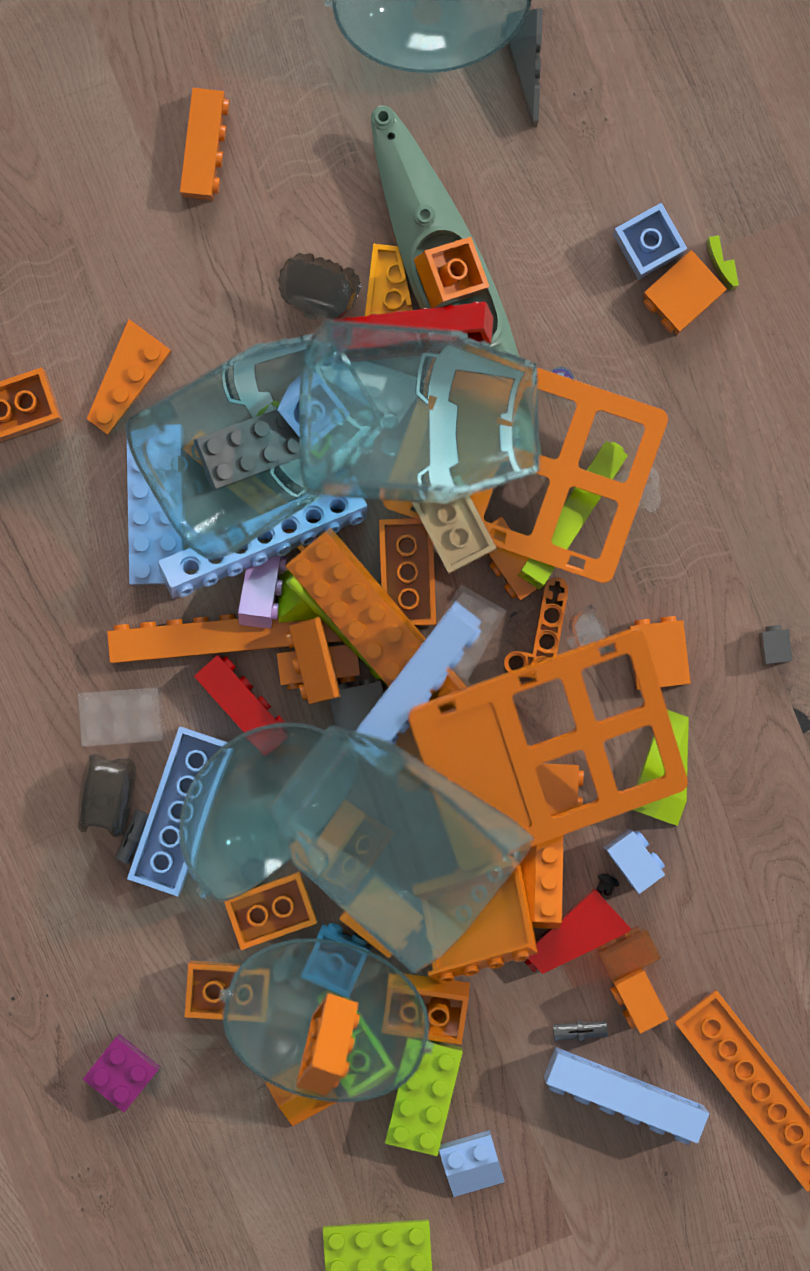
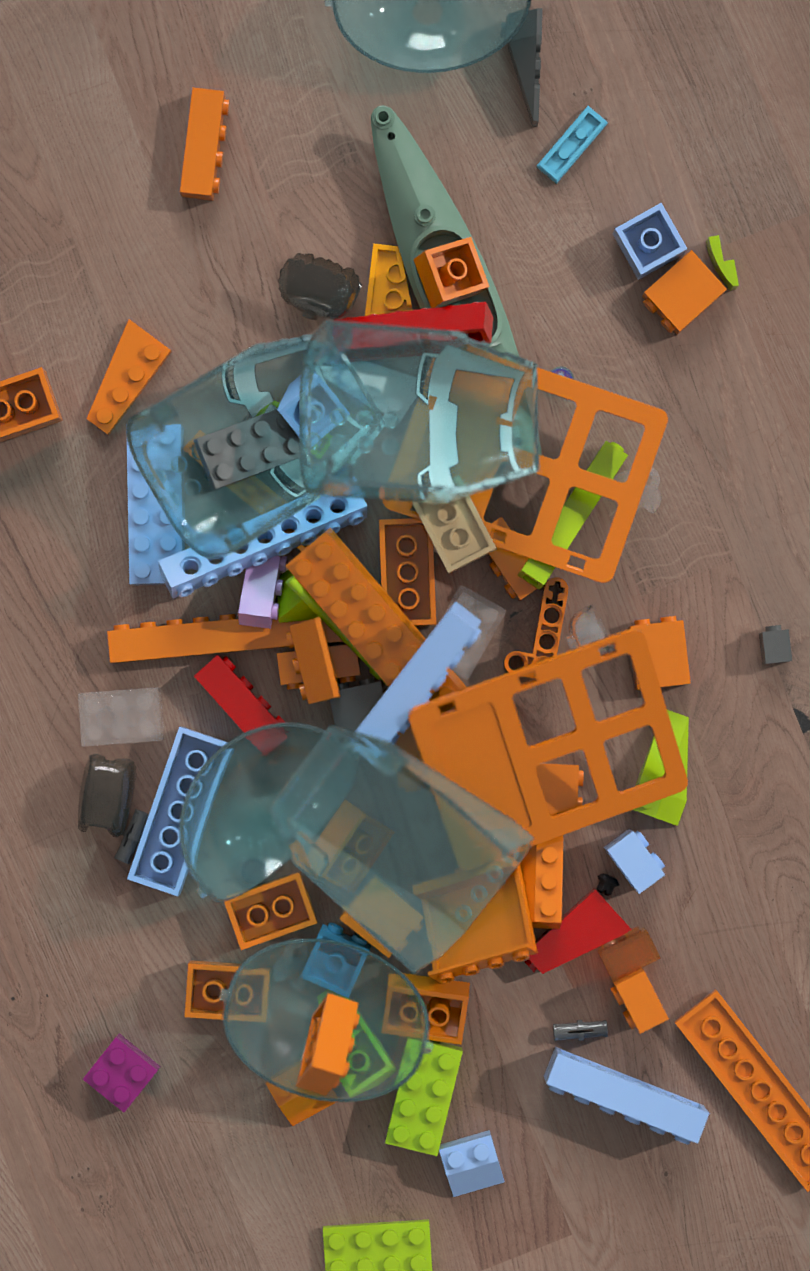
(572, 144): none -> medium azure tile

